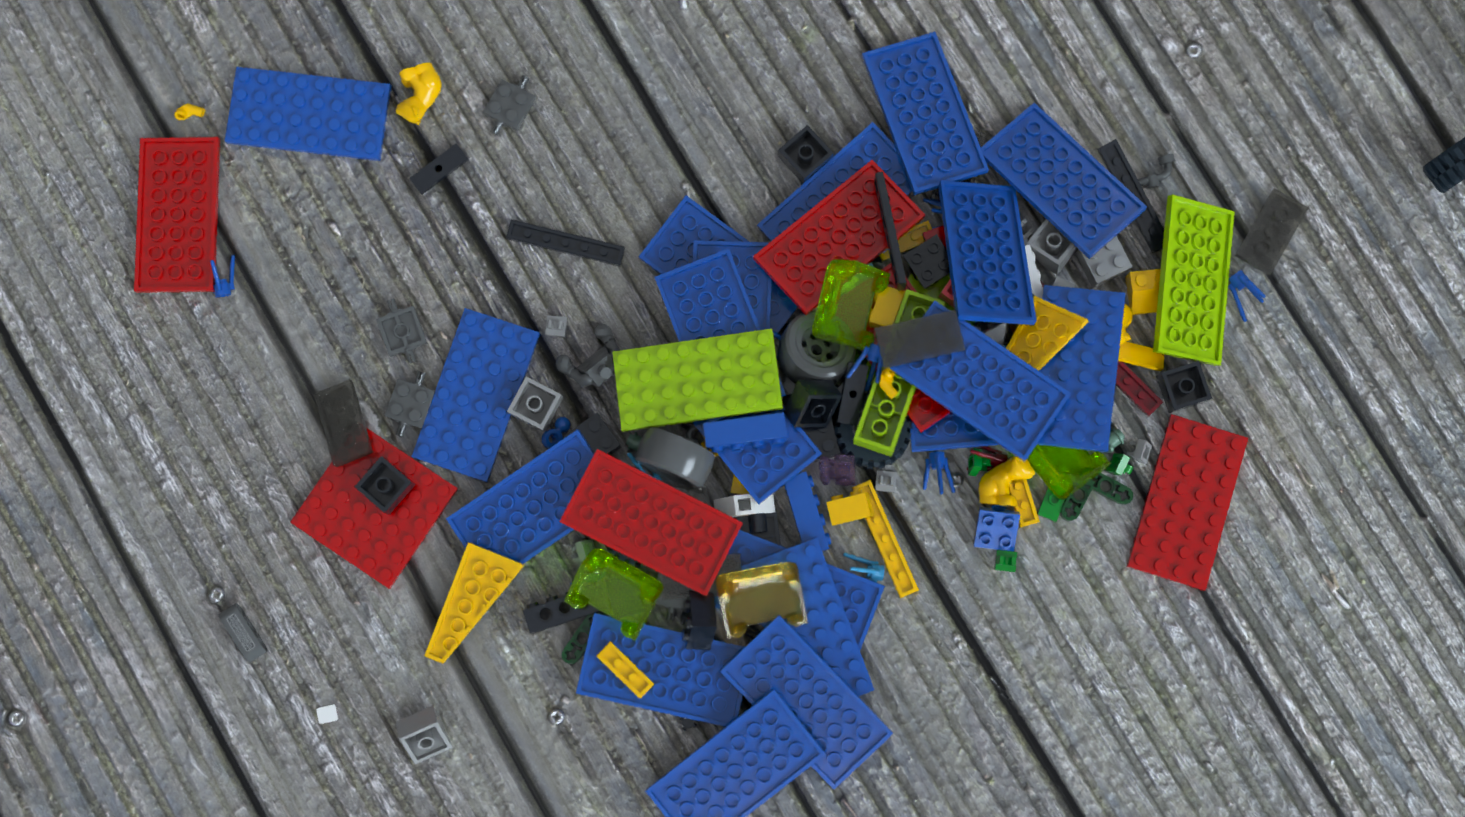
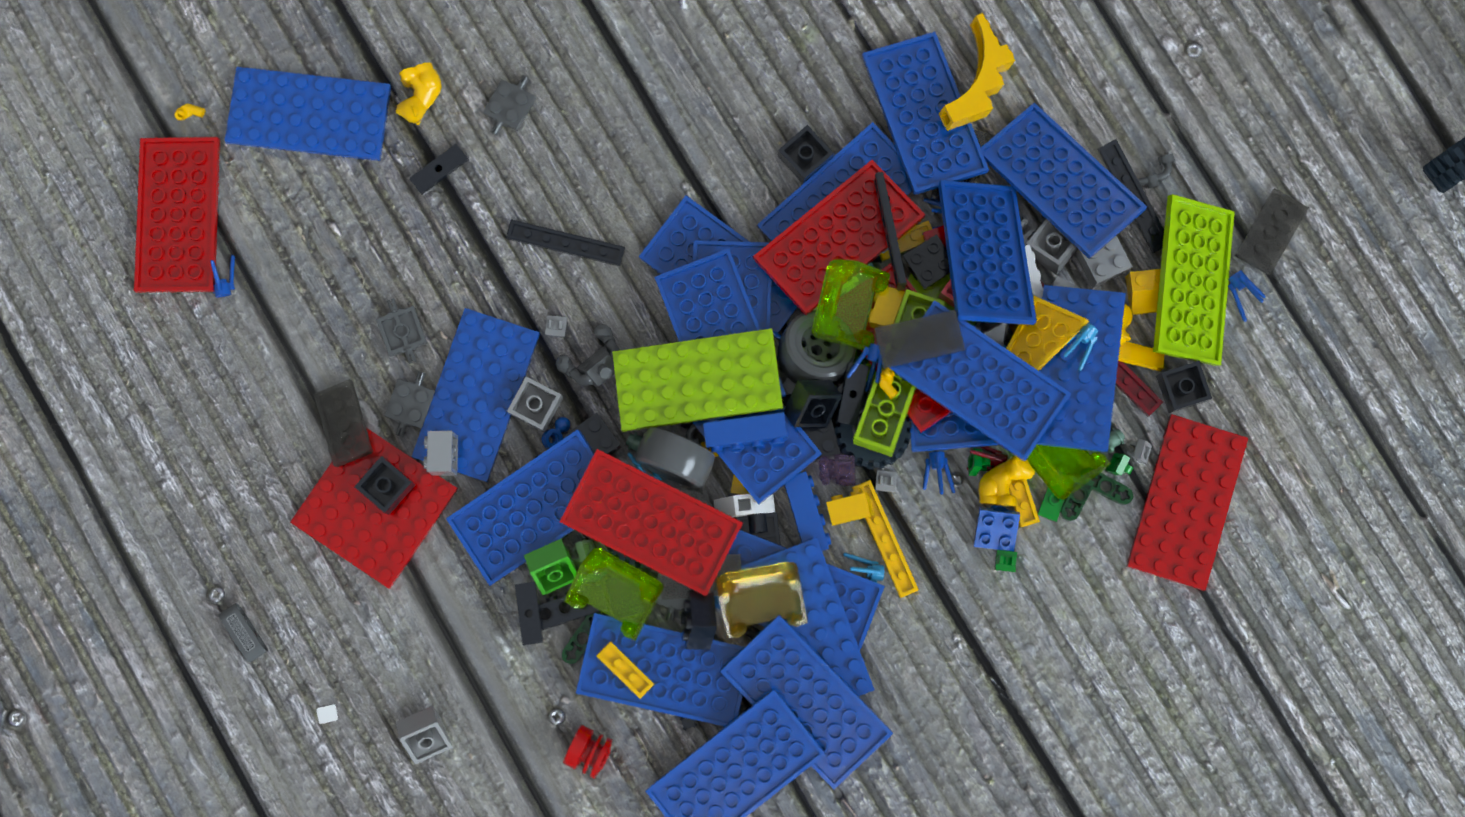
(441, 453): none -> light grey brick
(474, 590): yellow wing -> none
(527, 600): none -> black tile
(551, 567): none -> bright green brick
(588, 751): none -> red wheel
(987, 81): none -> yellow arch
(1085, 335): none -> dark azure plant

